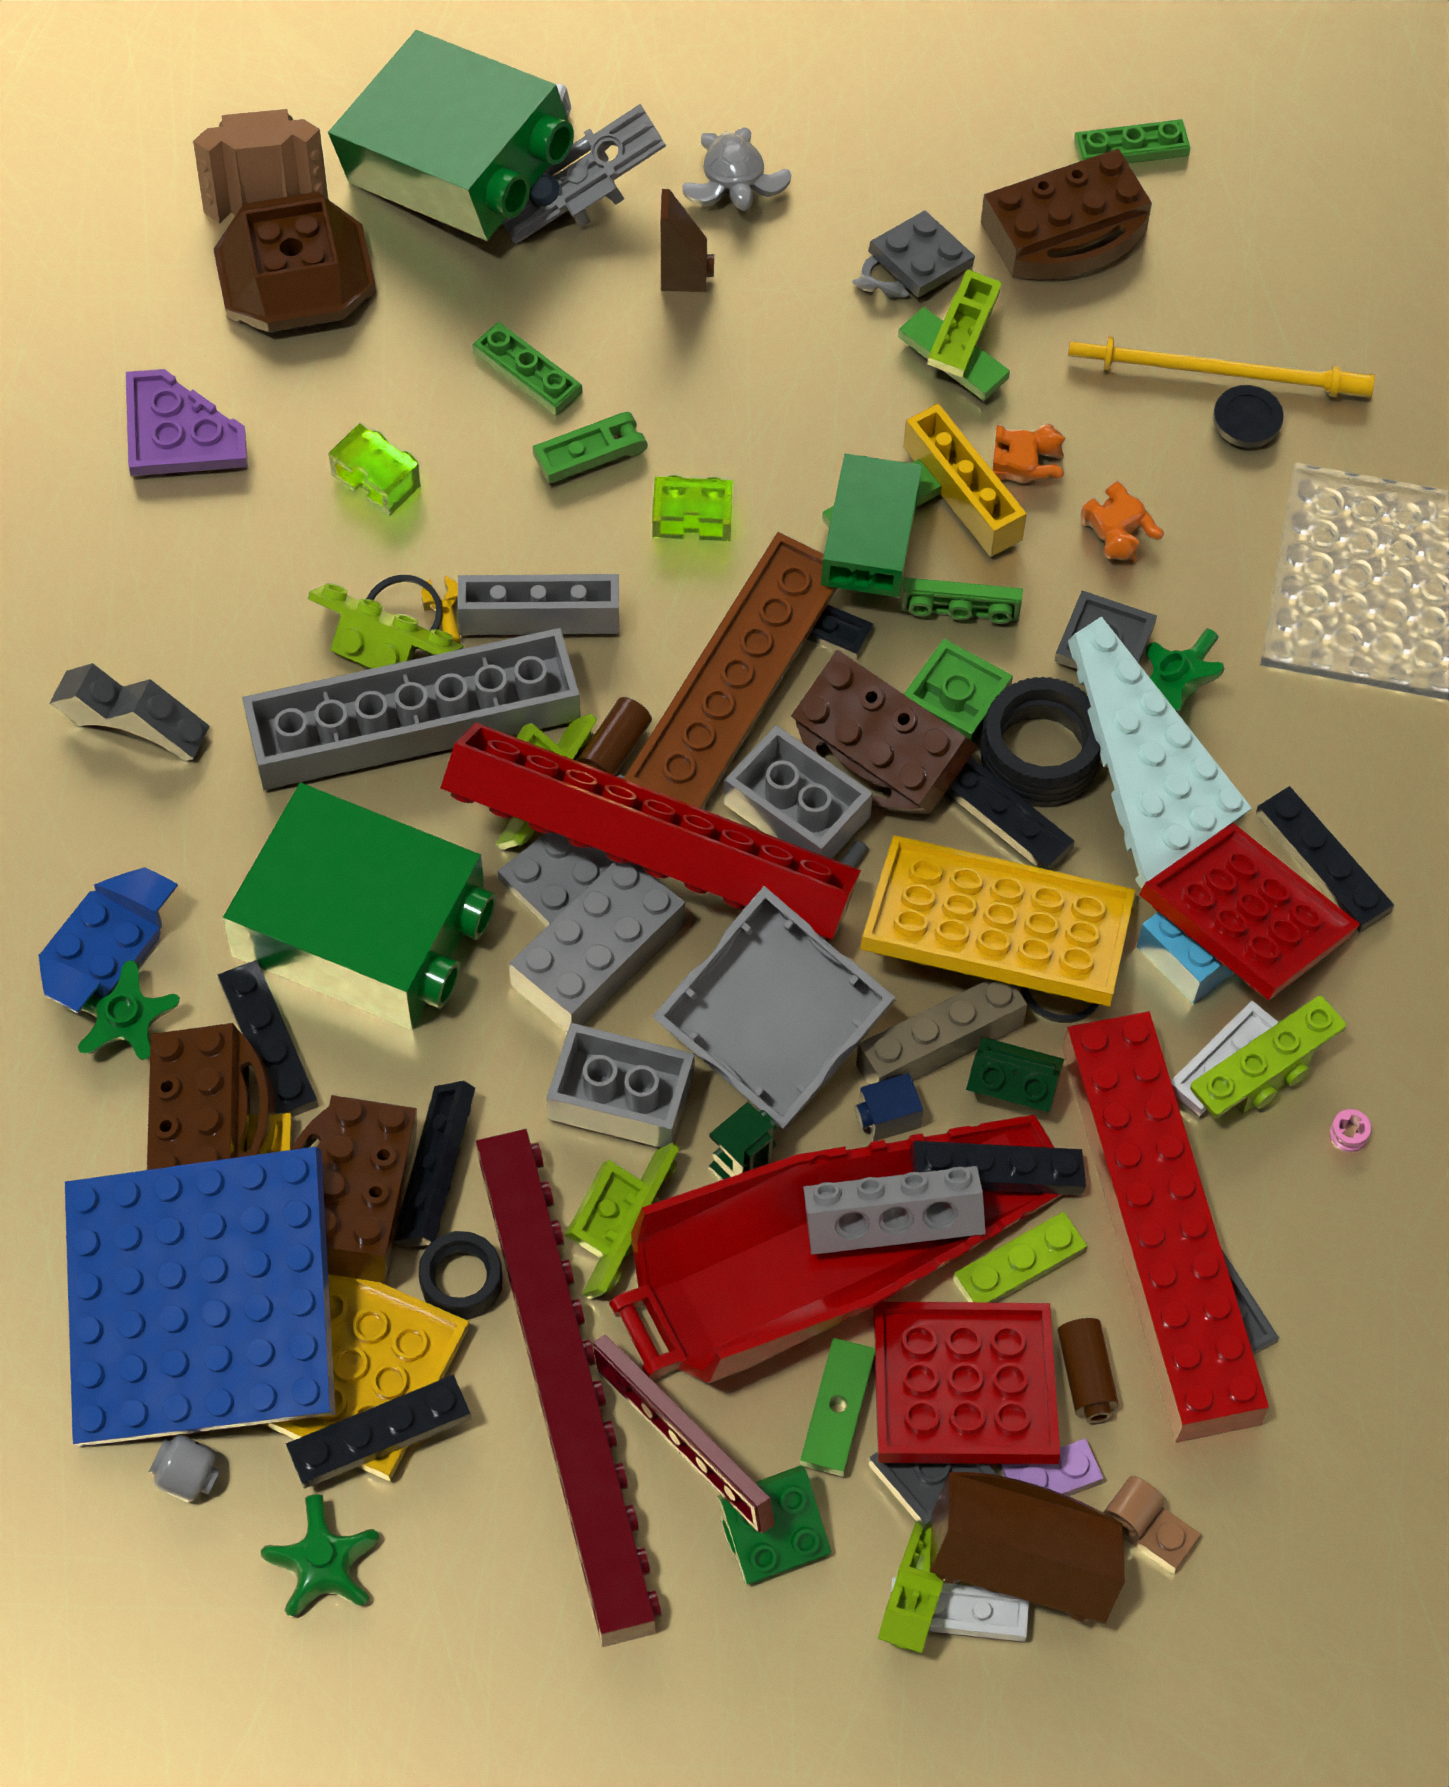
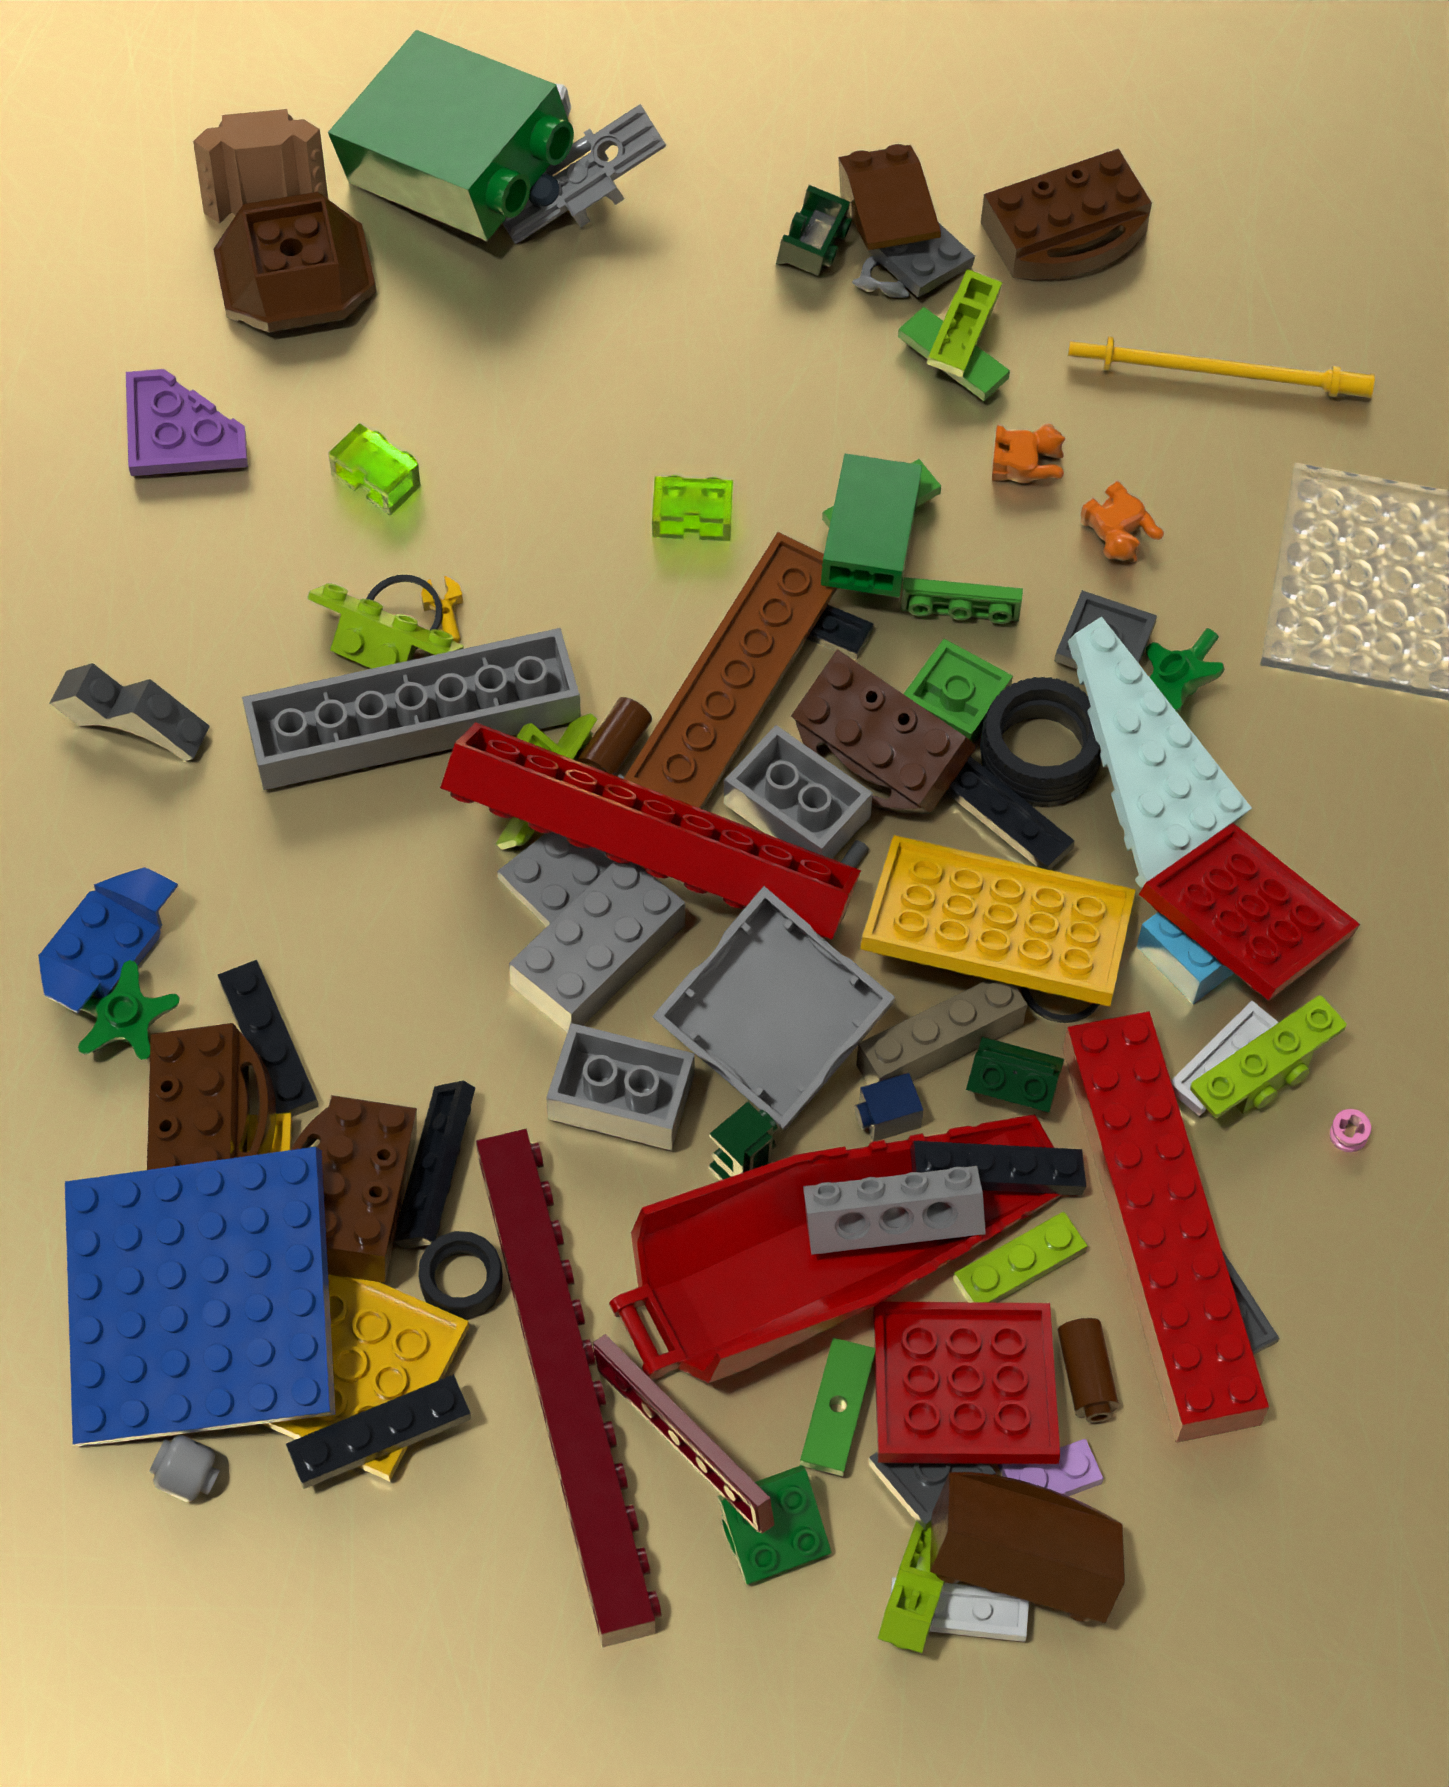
(321, 1560): green animal -> none
(359, 907): green brick -> none
(527, 368): bright green tile -> none
(538, 604): light grey brick -> none
(589, 447): bright green plate -> none
(610, 1212): lime bracket -> none
(682, 249): reddish brown slope -> none
(734, 169): light grey animal -> none
(815, 231): none -> dark green window
(888, 196): none -> reddish brown slope
(965, 480): yellow brick -> none
(1136, 142): bright green tile -> none
(1150, 1525): medium nougat plate -> none
(1248, 416): black piece -> none
(1324, 858): black plate -> none

